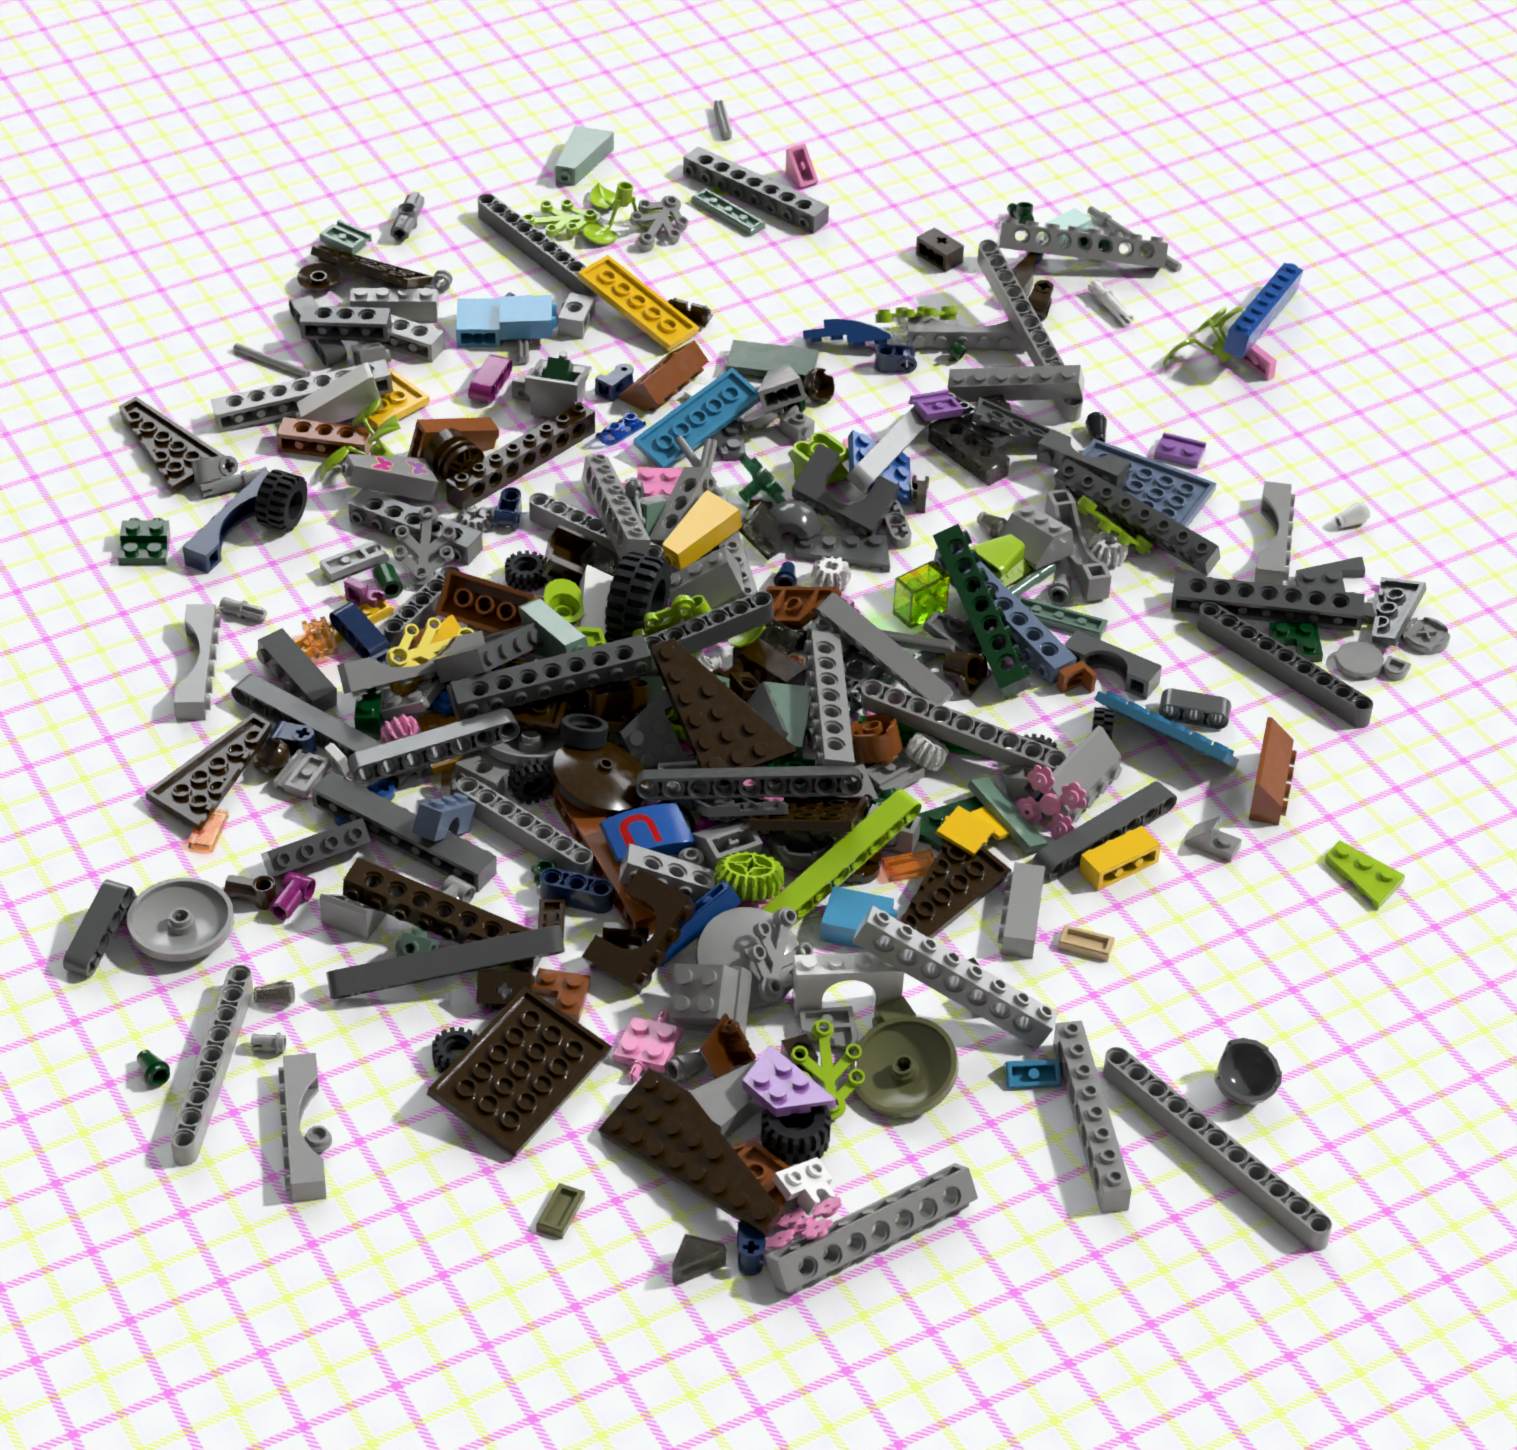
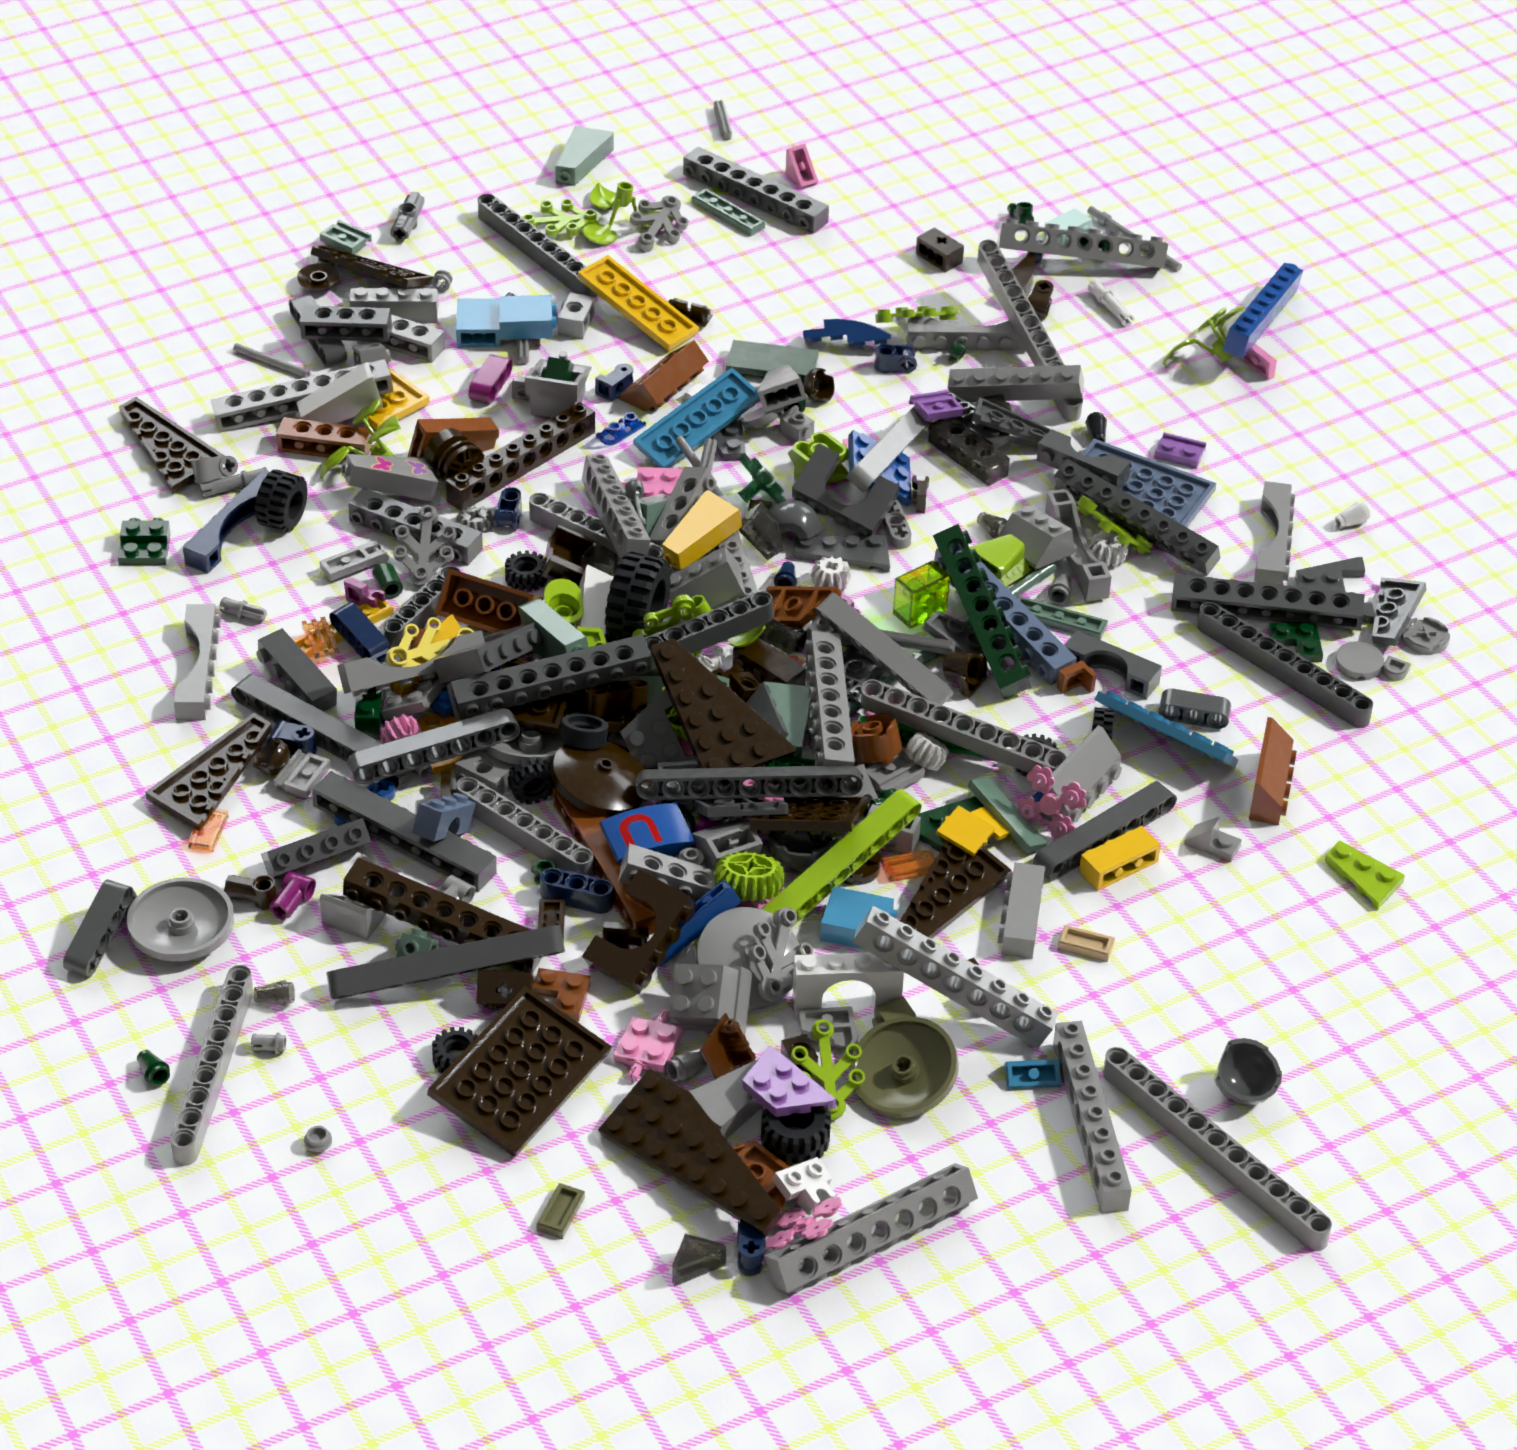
(306, 1167): light grey arch -> none
(338, 758): white tile -> none
(1017, 783): light grey piece -> none

